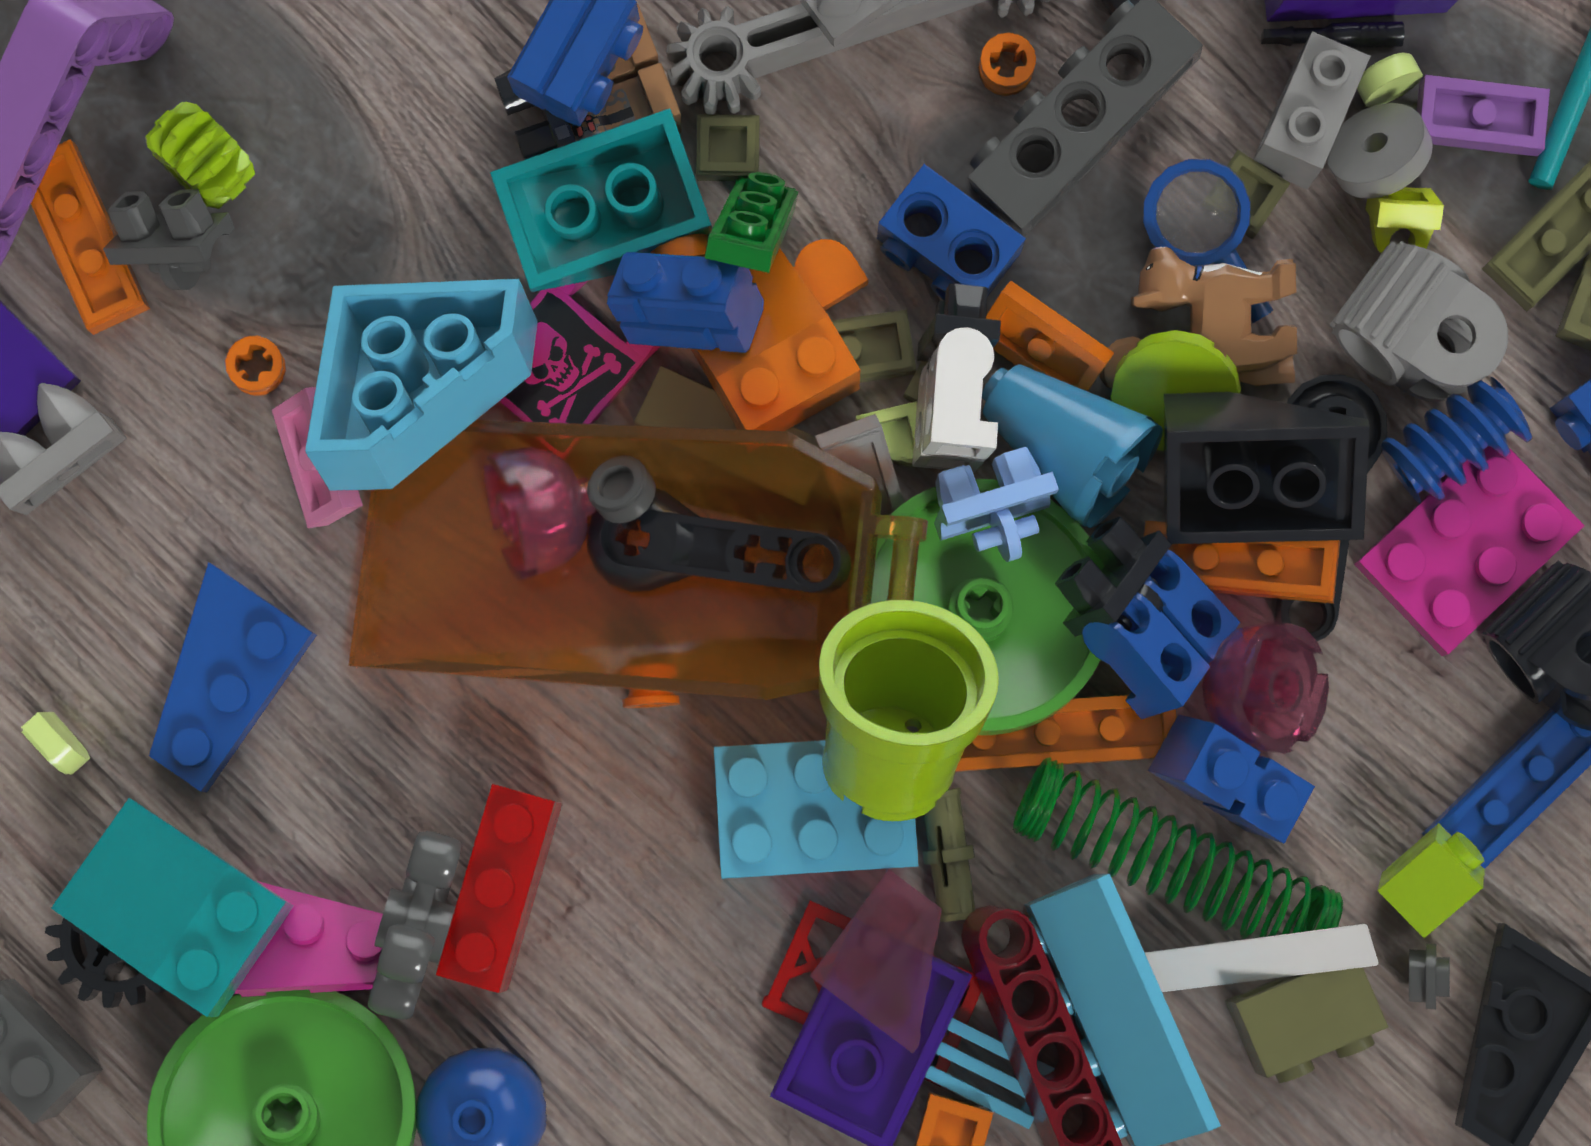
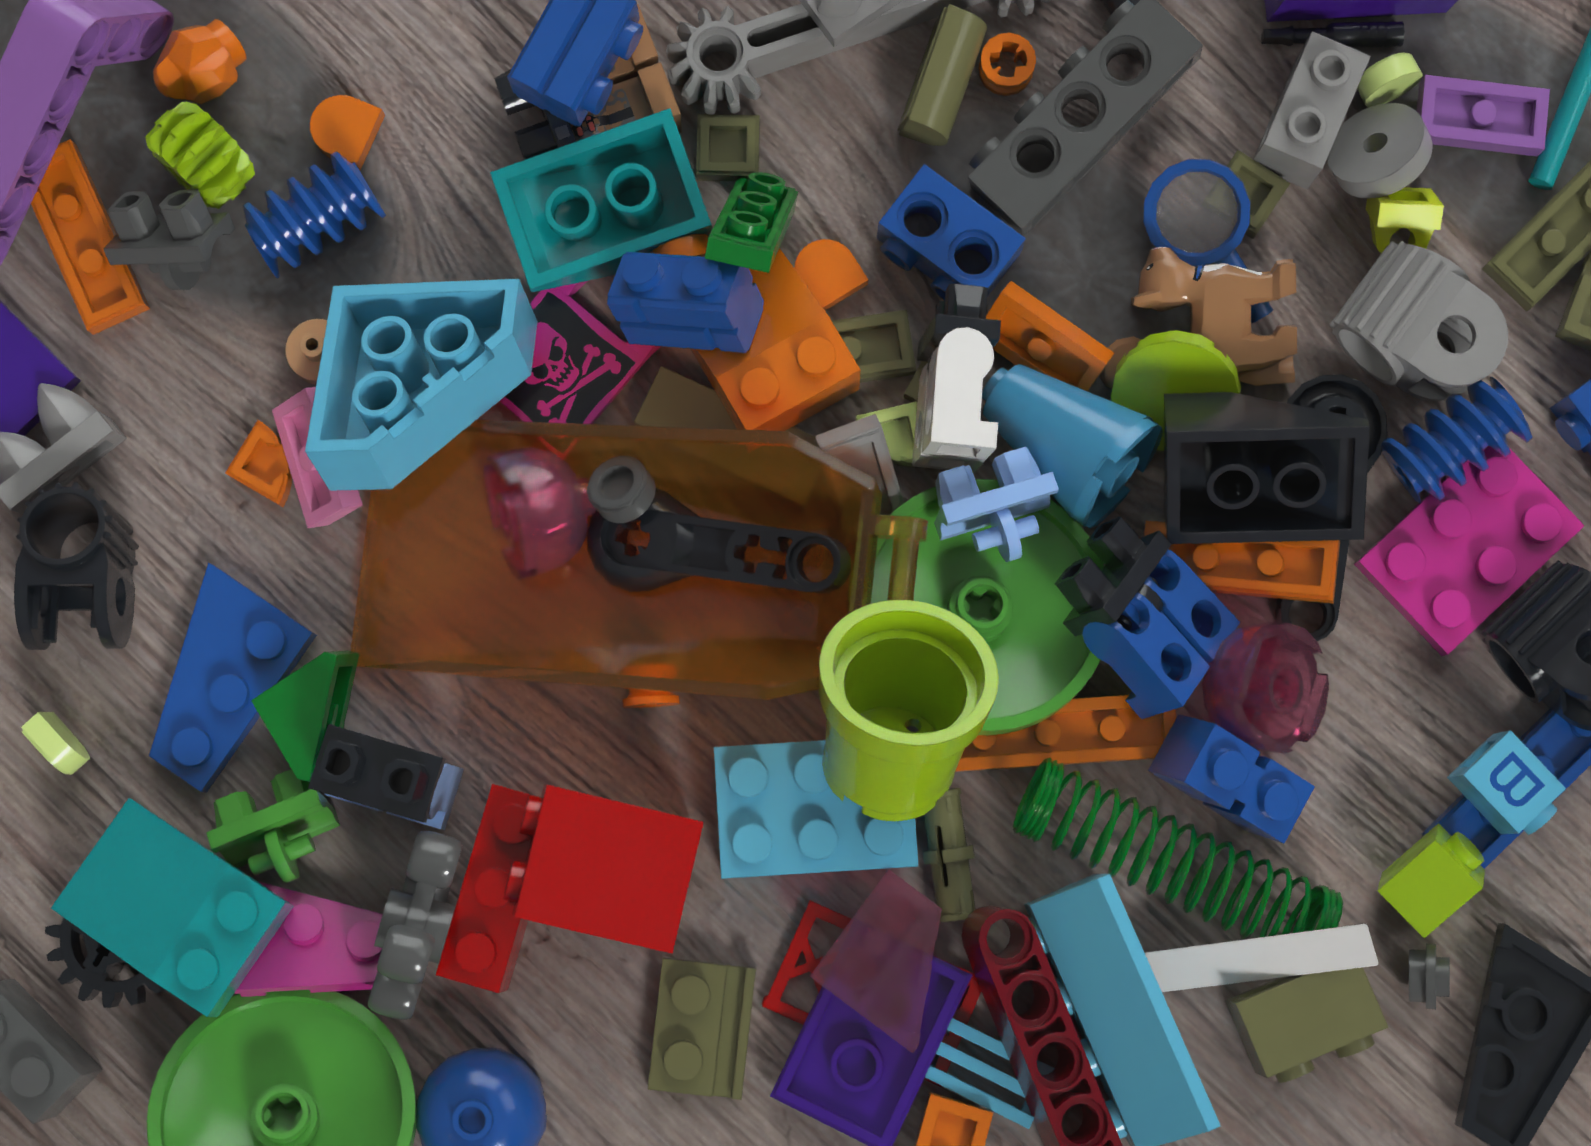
(53, 584): none -> black piece
(199, 62): none -> orange rock
(243, 351): orange bush -> none
(263, 465): none -> orange tile
(273, 834): none -> bright green hips
(301, 352): none -> light nougat tile
(305, 704): none -> green slope
(310, 213): none -> blue piece
(346, 127): none -> orange tile
(386, 777): none -> black hips
(604, 868): none -> red slope
(702, 1028): none -> olive plate
(943, 77): none -> olive brick
(1508, 784): none -> medium azure brick

